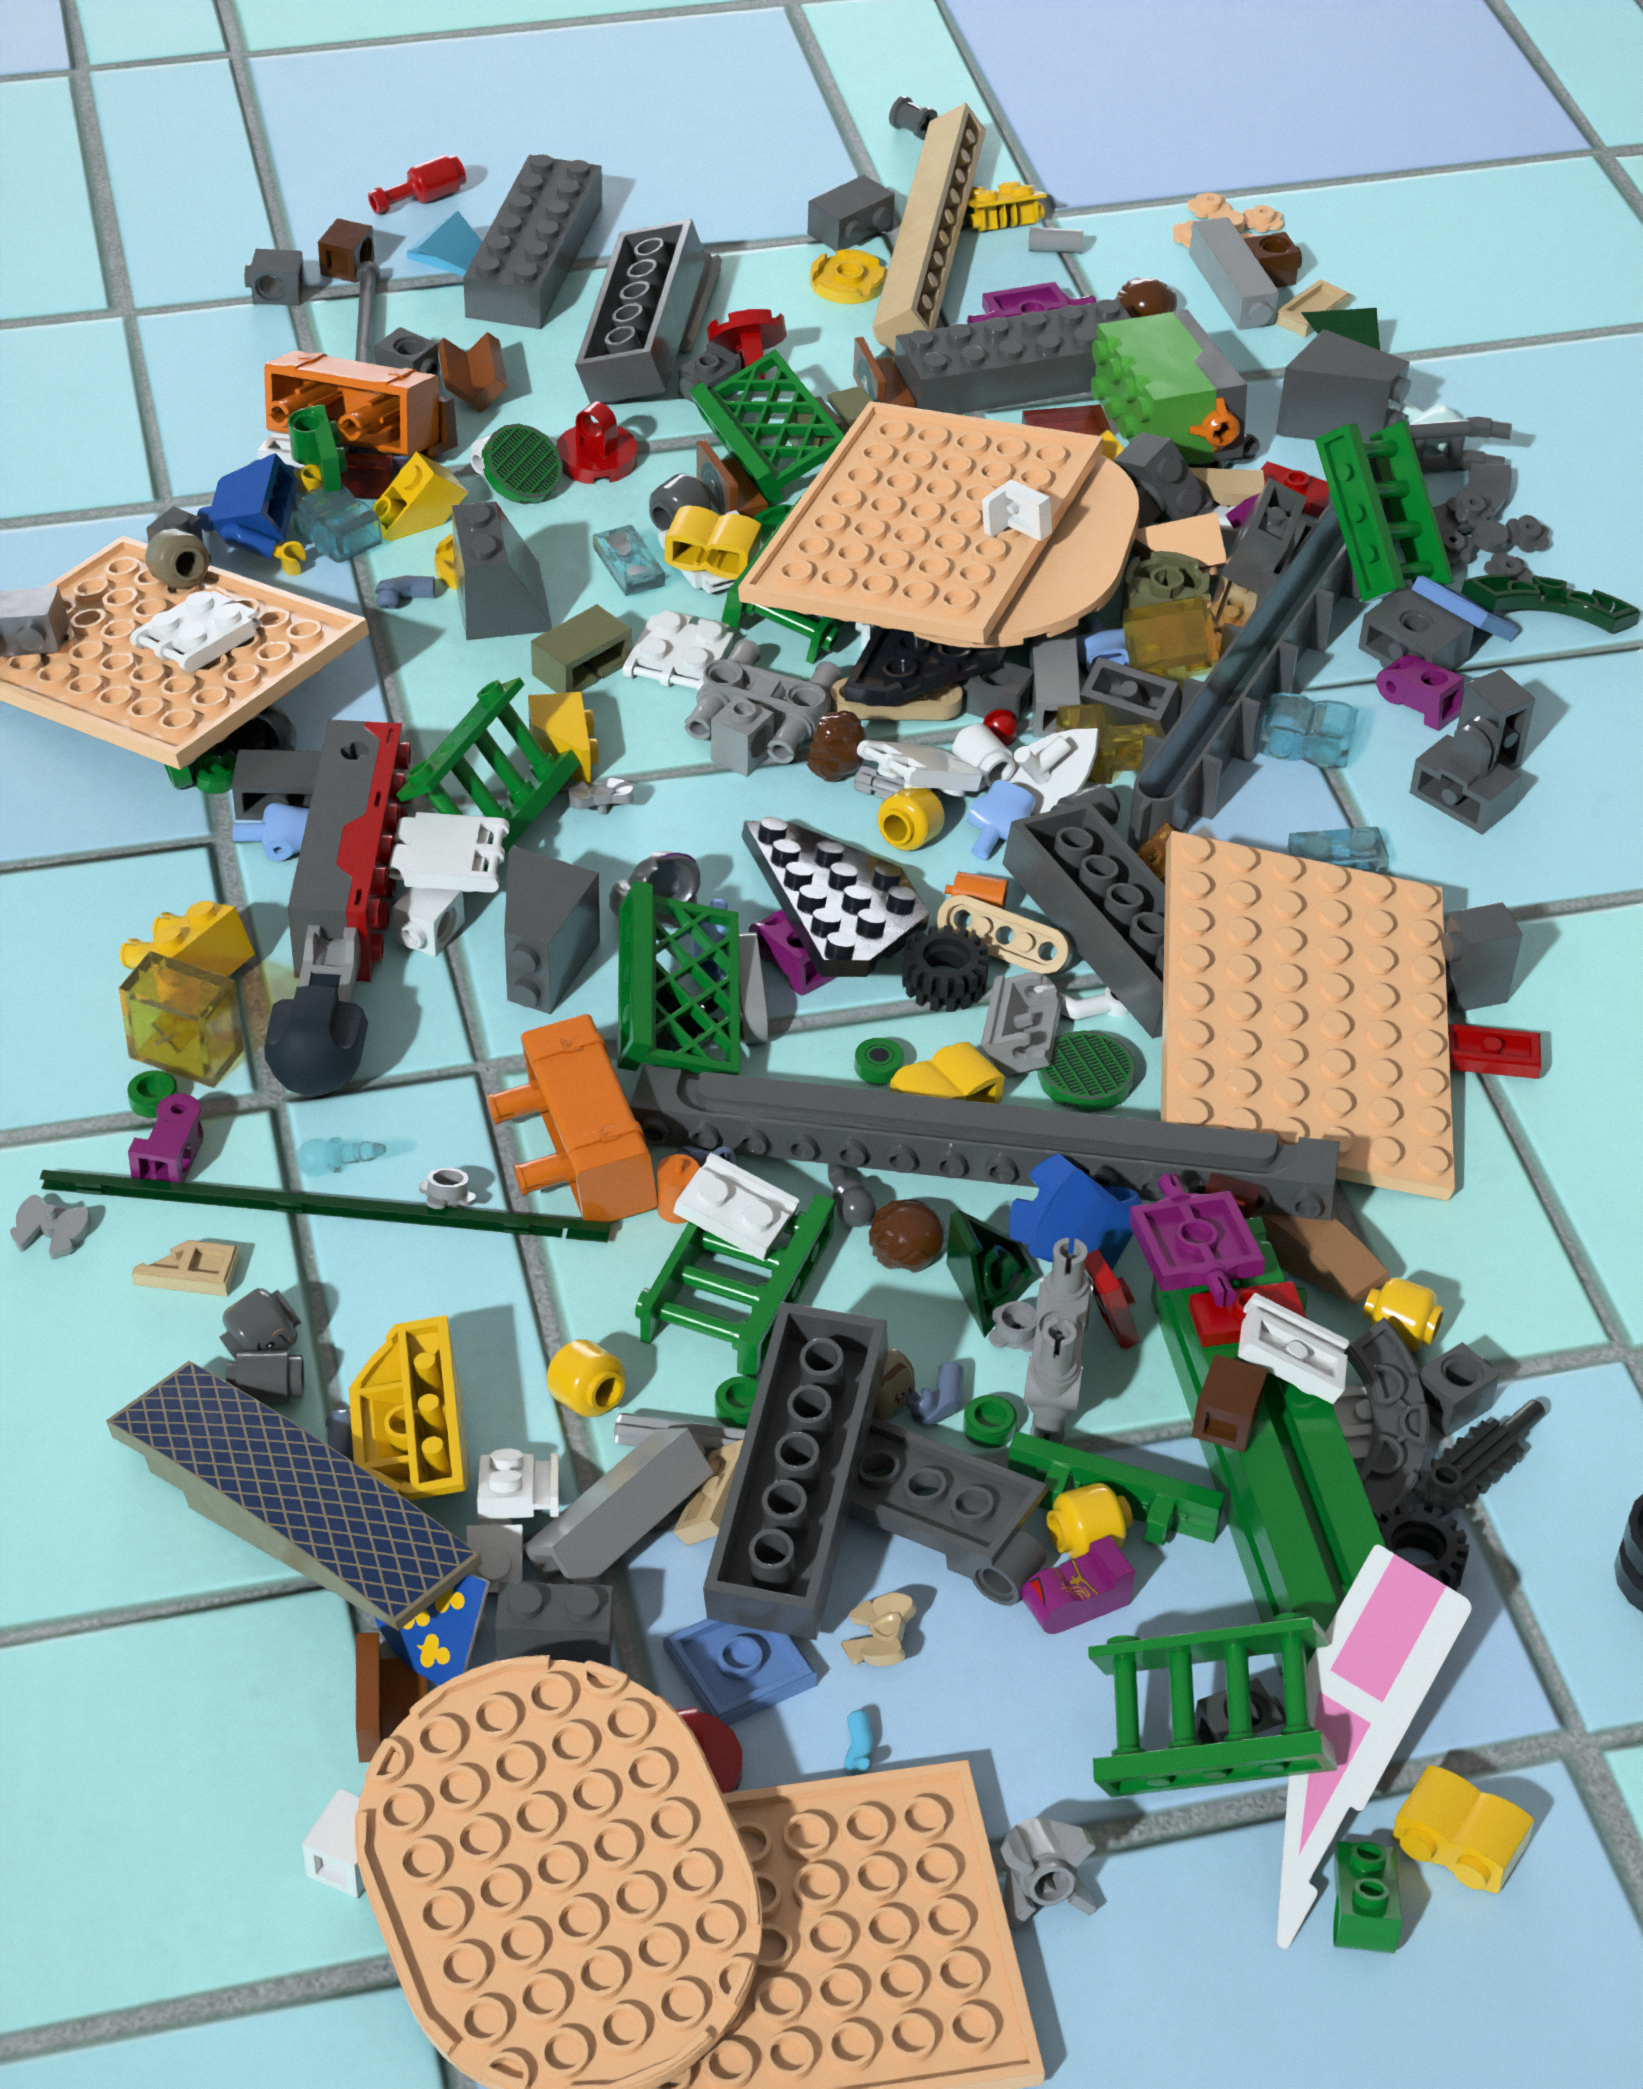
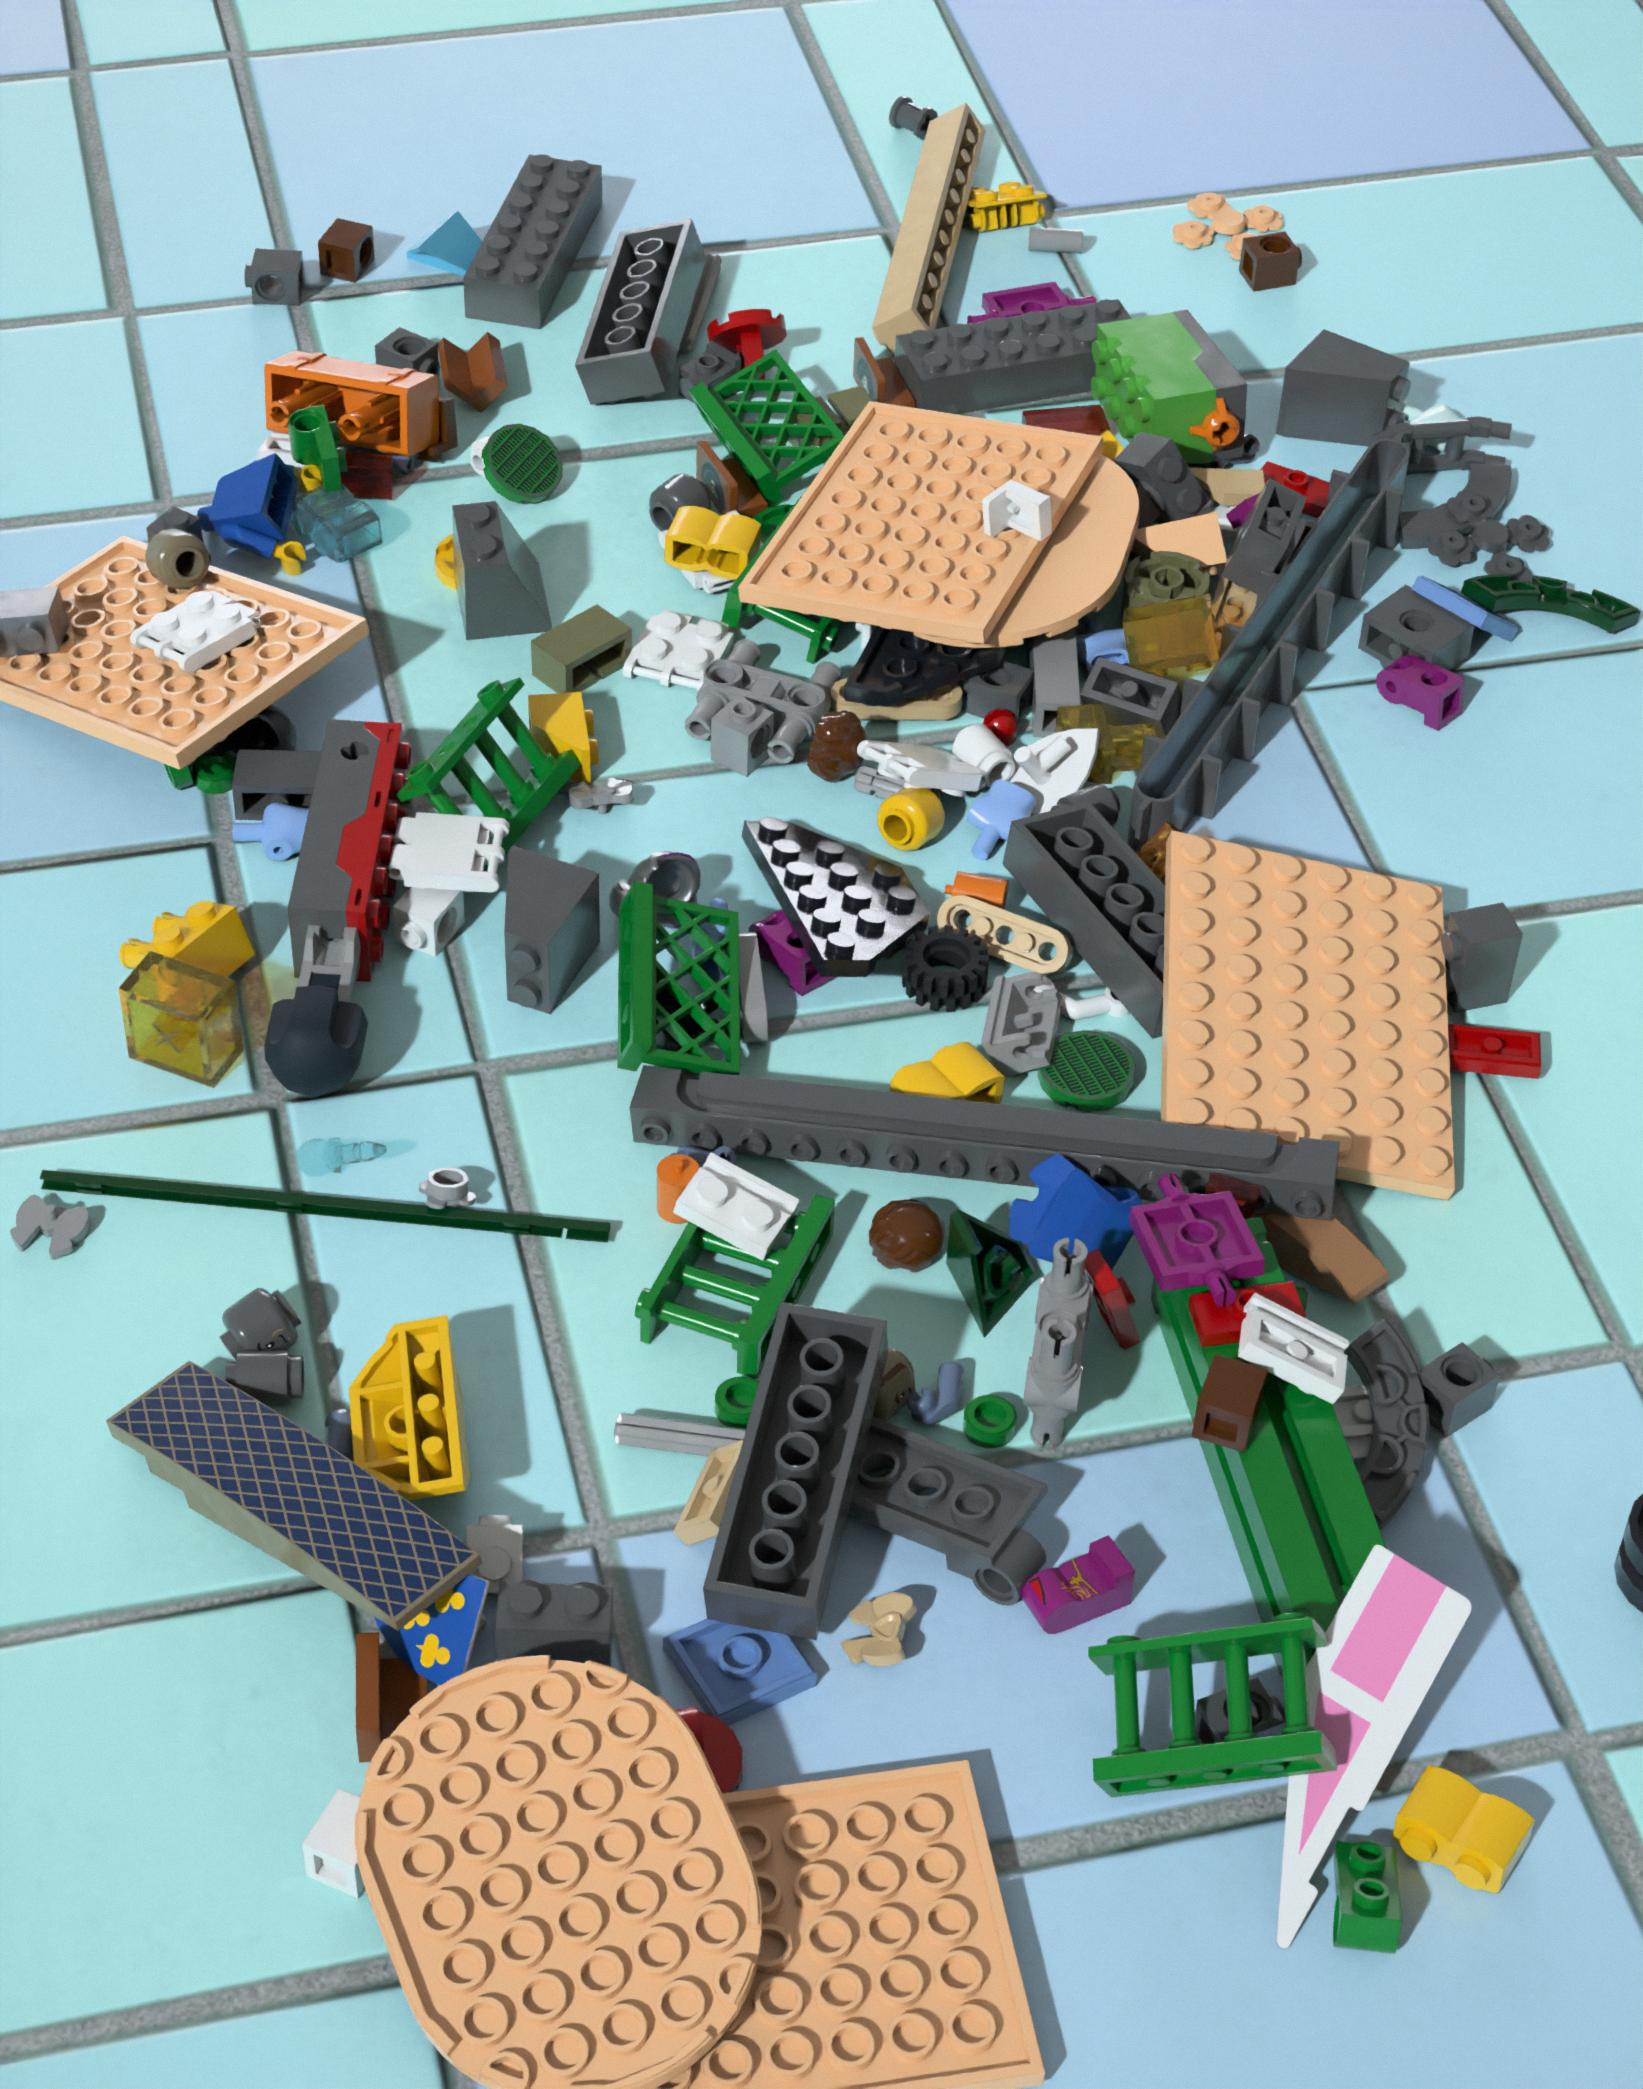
(148, 1090): green tile -> none
(172, 1142): magenta leg -> none
(192, 1268): tan tile -> none
(368, 275): flat silver bar -> none
(404, 586): sand blue arm -> none
(418, 498): yellow slope -> none
(437, 176): red piece -> none
(517, 1485): white plate -> none
(586, 1378): yellow head -> none
(588, 1121): orange piece -> none
(597, 448): red tile -> none
(620, 1508): light grey brick -> none
(628, 560): clear light blue piece -> none
(848, 277): yellow tile -> none
(850, 213): dark grey brick -> none
(852, 1201): dark grey bar -> none
(861, 1745): medium azure piece -> none
(878, 1060): green tile -> none
(1014, 1326): light grey plate -> none
(1043, 1867): light grey brick -> none
(1086, 1516): yellow head -> none
(1147, 297): reddish brown hair -> none
(1152, 1497): green hinge -> none
(1233, 273): light grey brick -> none
(1308, 730): clear light blue brick -> none
(1317, 297): tan tile -> none
(1351, 848): clear light blue piece -> none
(1354, 324): dark green slope -> none
(1362, 515): green fence -> none
(1409, 1310): yellow head -> none
(1429, 1534): black tyre -> none
(1464, 778): dark grey brick -> none
(1475, 1460): pearl dark grey piece -> none
(1504, 705): dark grey brick -> none

